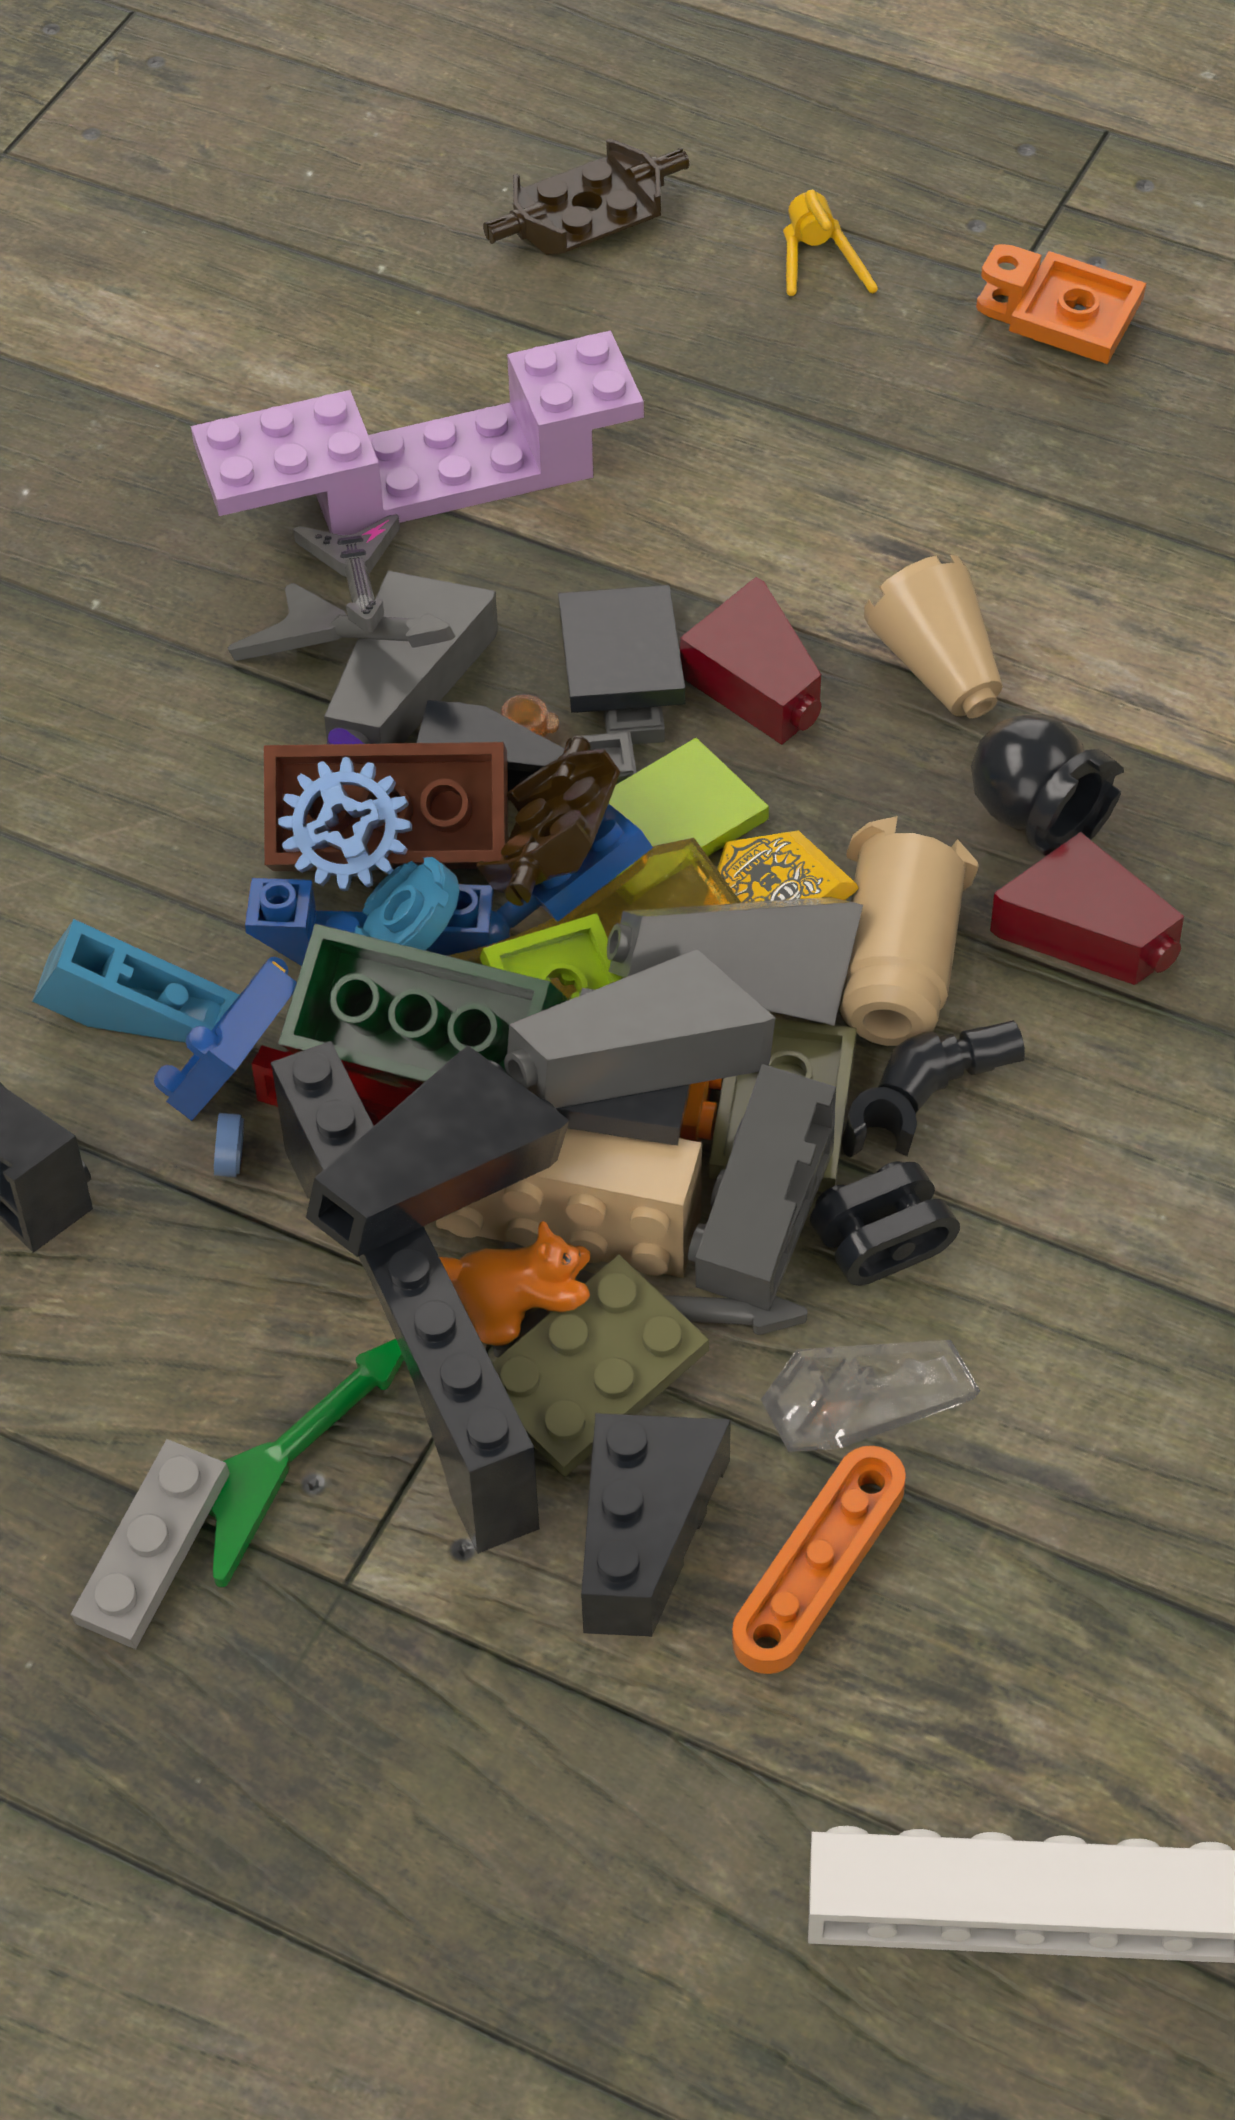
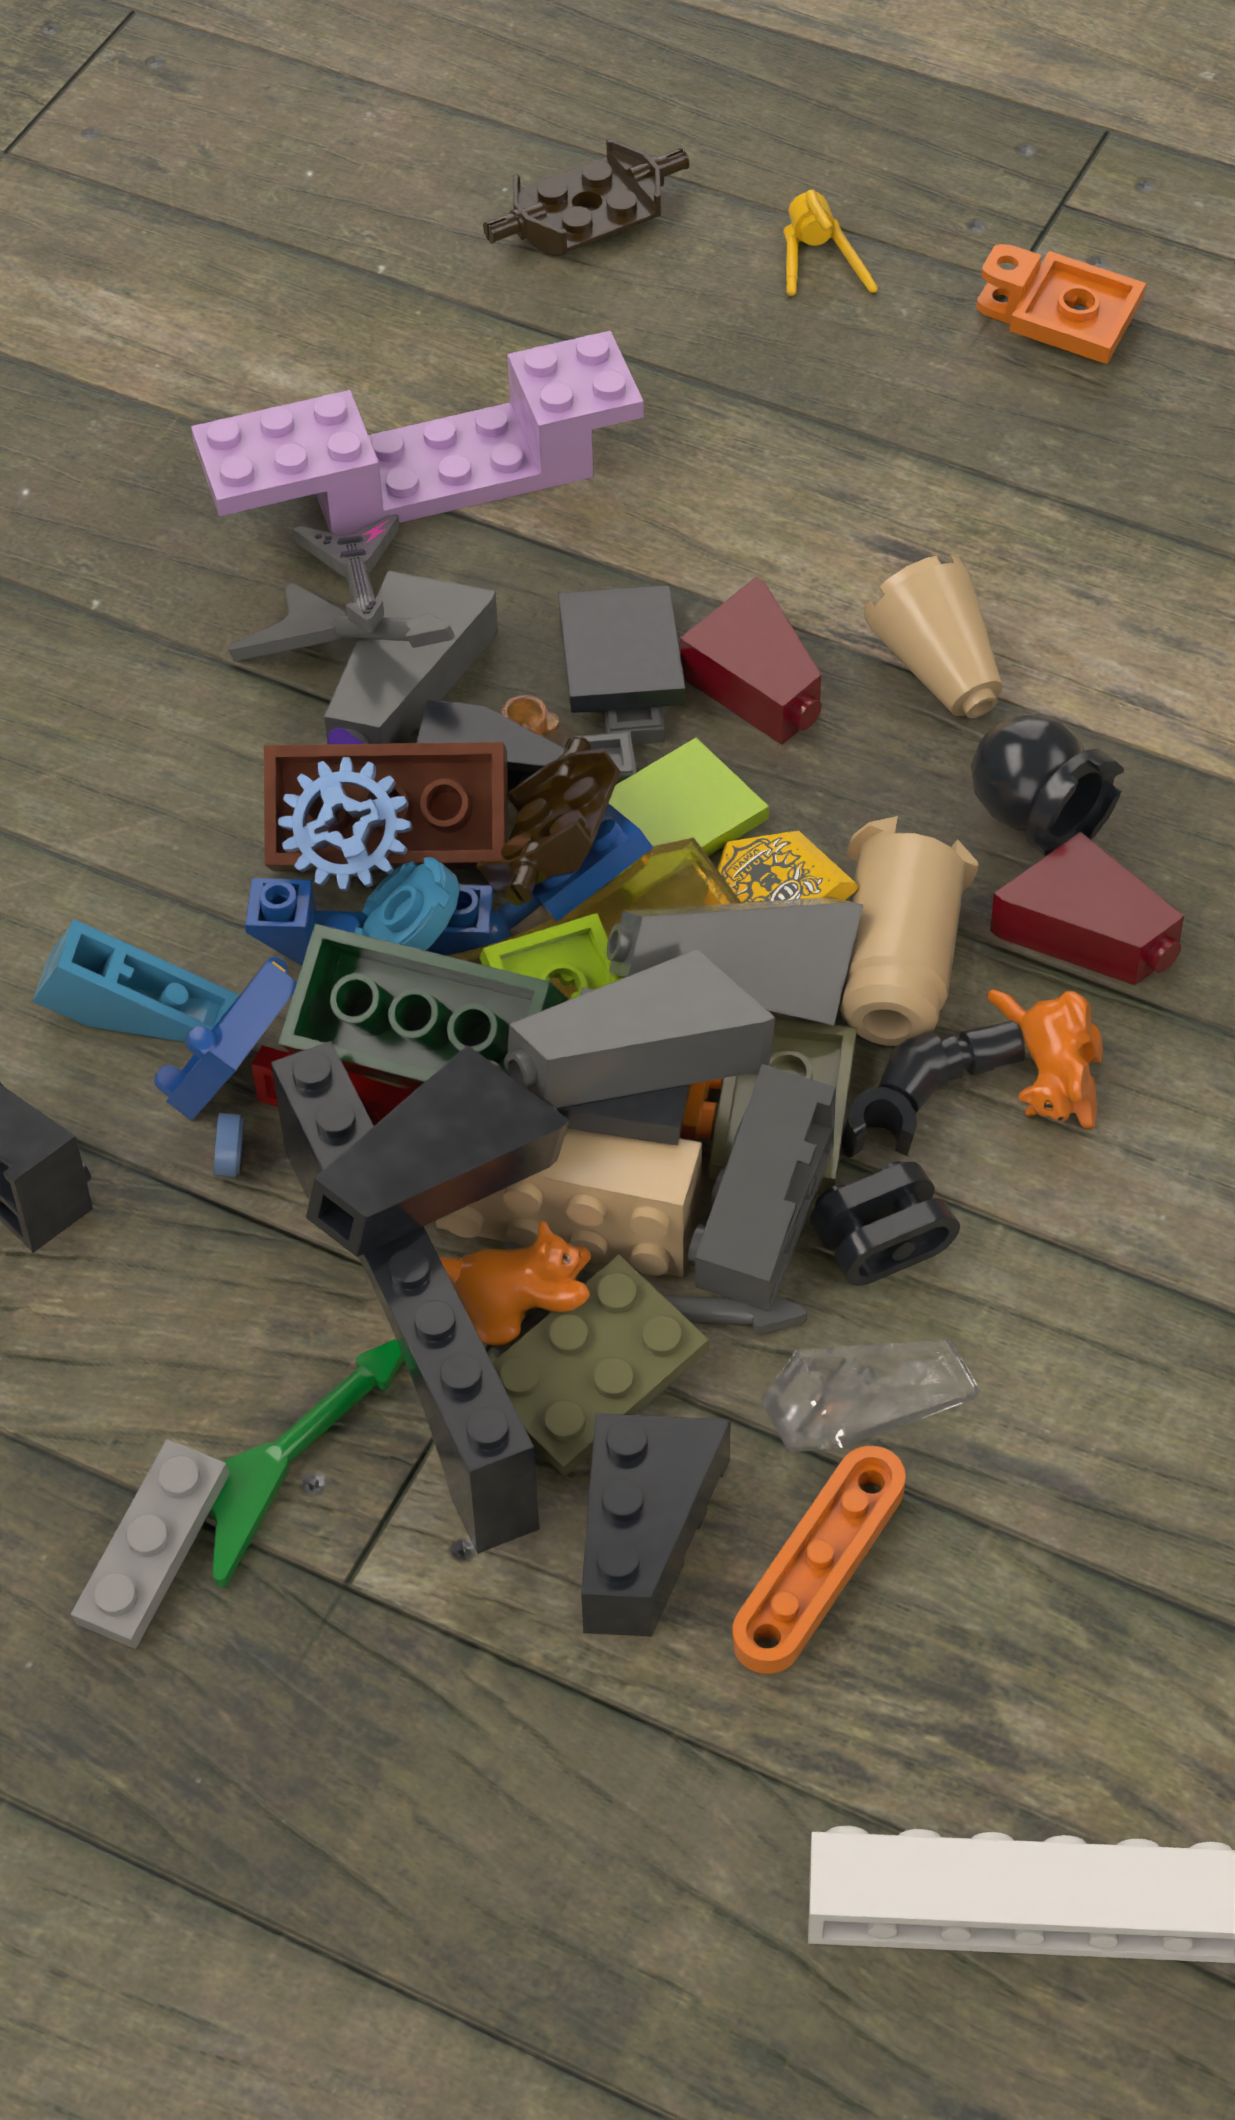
(1062, 1047): none -> orange animal

